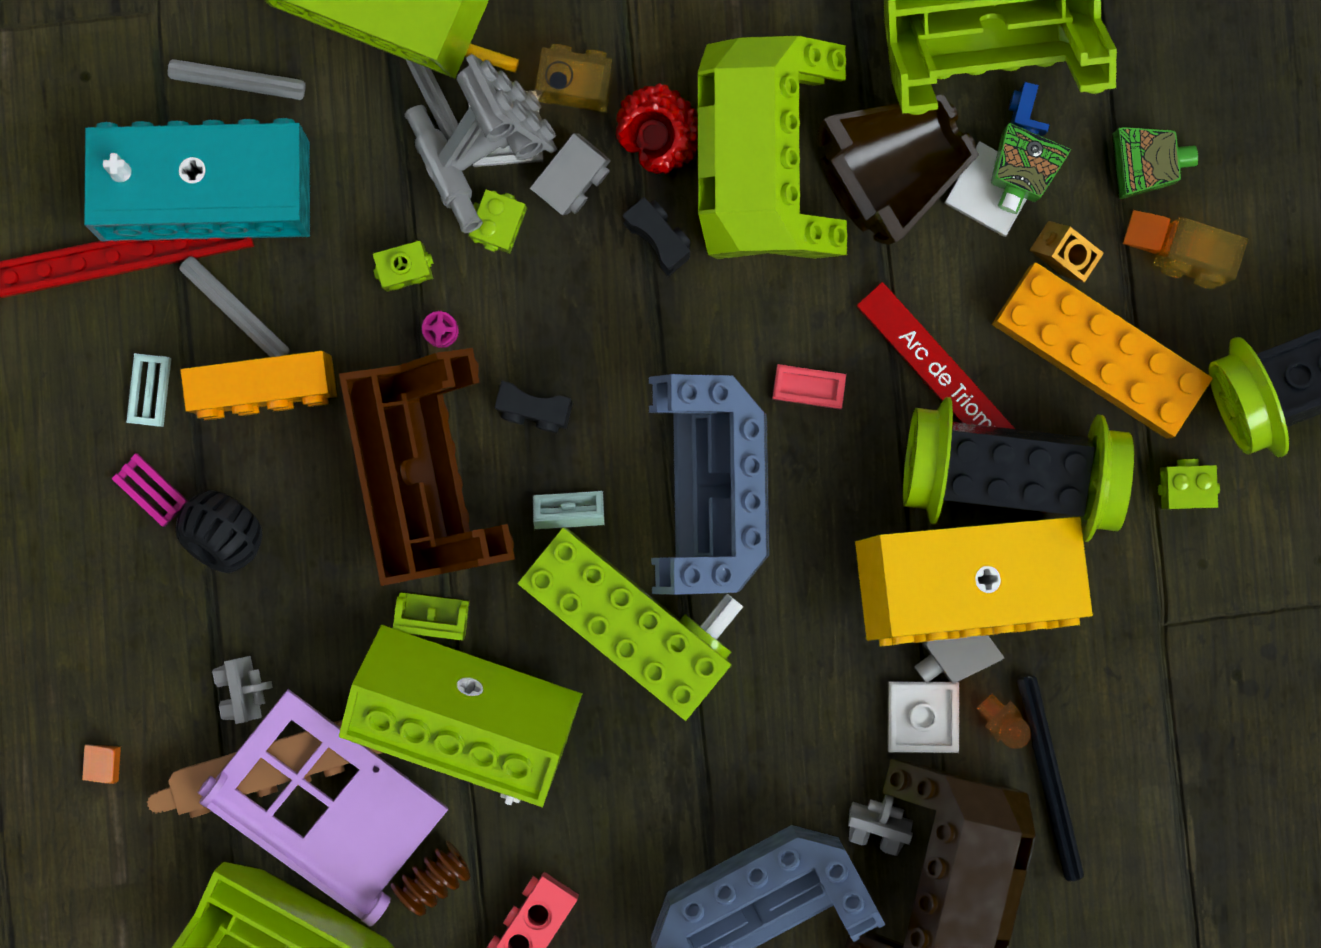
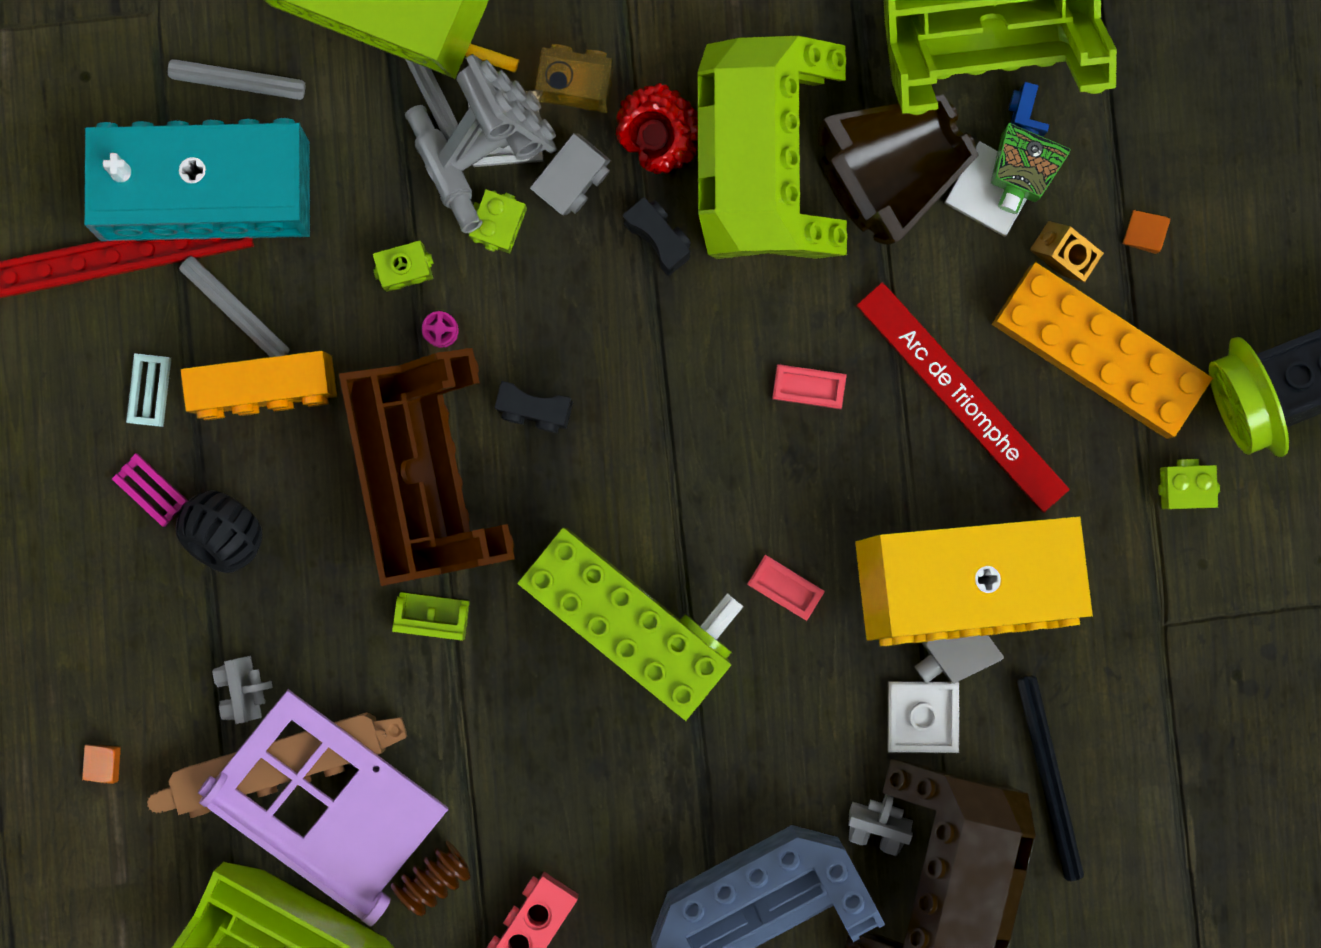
(460, 715): lime piece -> none
(570, 510): light aqua tile -> none
(717, 484): sand blue wedge -> none
(785, 587): none -> coral tile
(1004, 722): clear orange hips -> none
(1018, 469): brick -> none
(1149, 159): torso -> none
(1201, 253): clear yellow brick -> none

